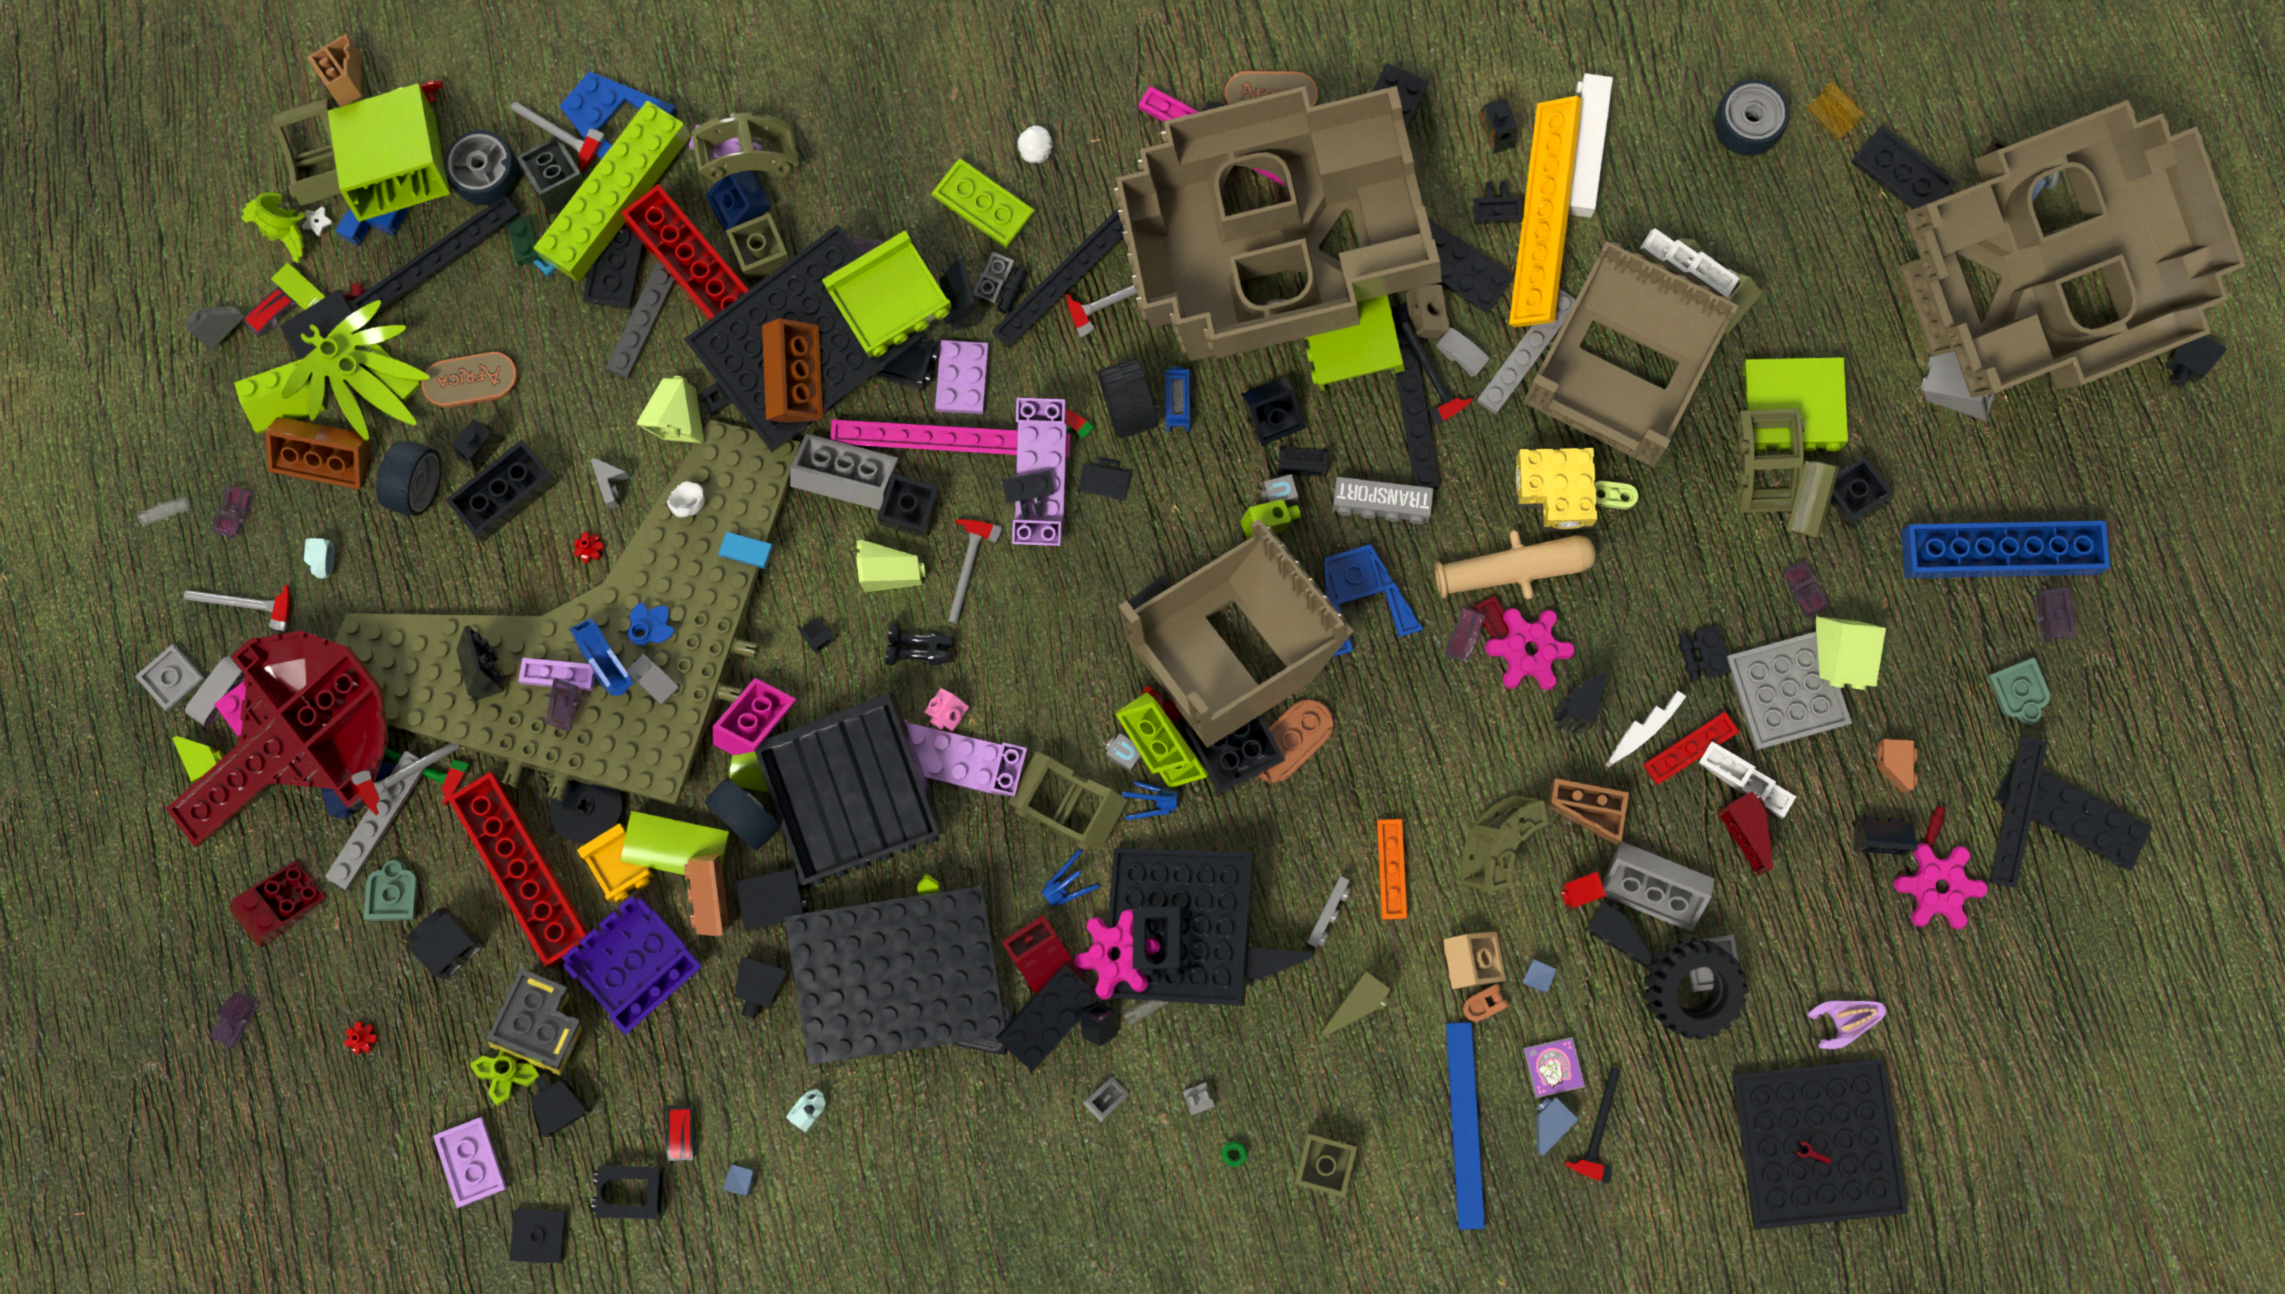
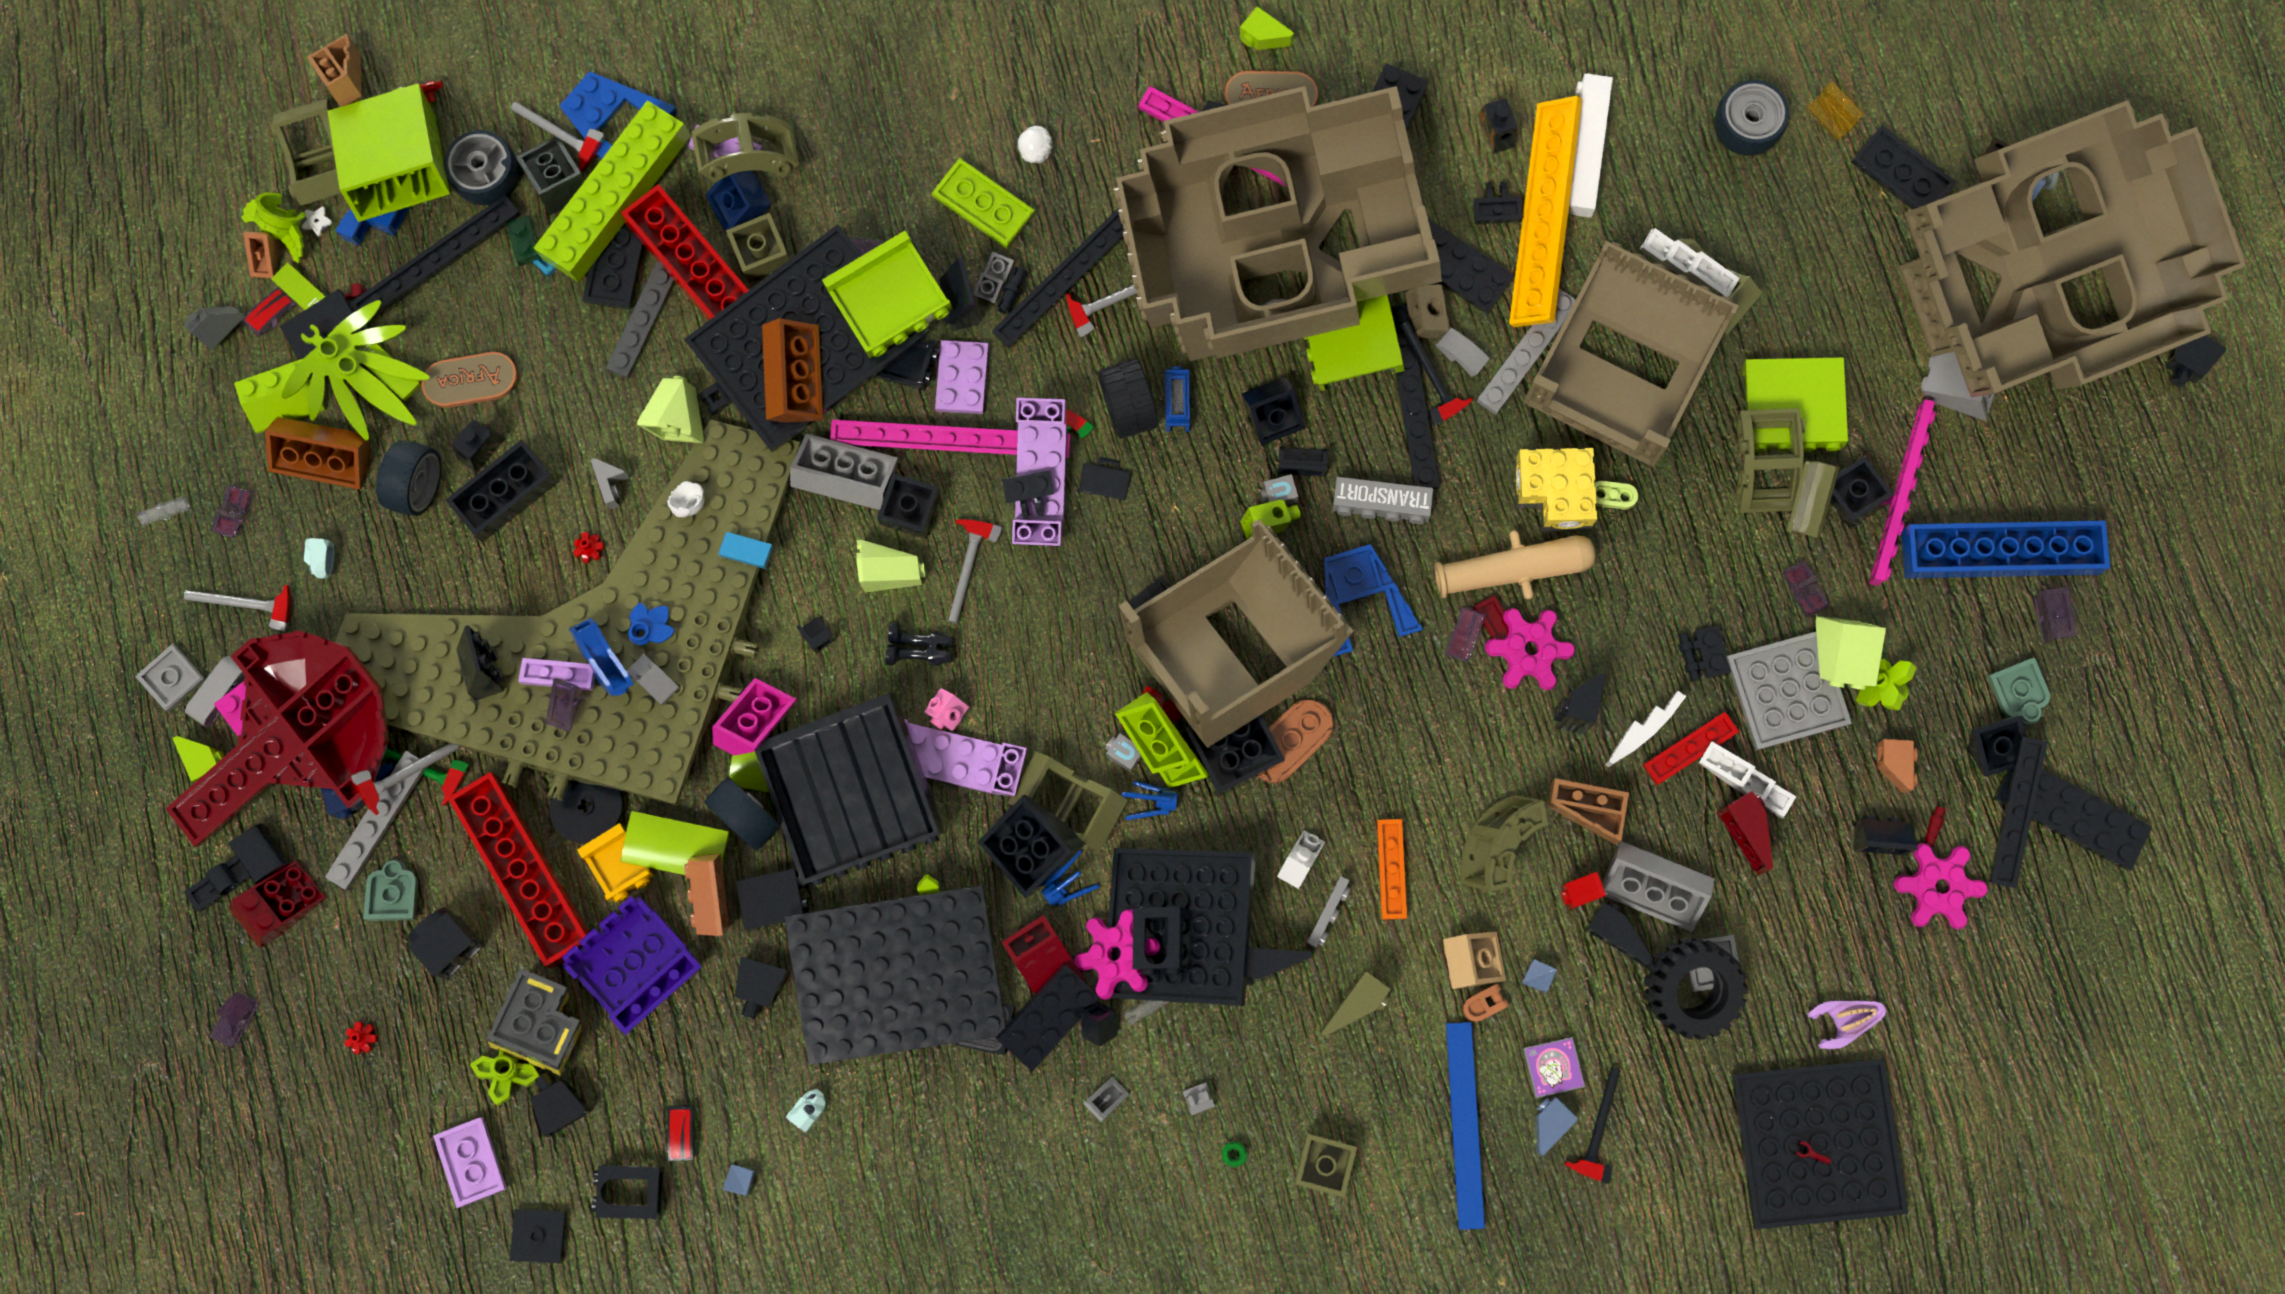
(256, 859): none -> black plate
(261, 254): none -> nougat slope
(1030, 845): none -> black slope
(1264, 31): none -> lime slope
(1301, 859): none -> white slope
(1890, 686): none -> lime plant
(1900, 502): none -> dark pink plate
(1996, 745): none -> black slope

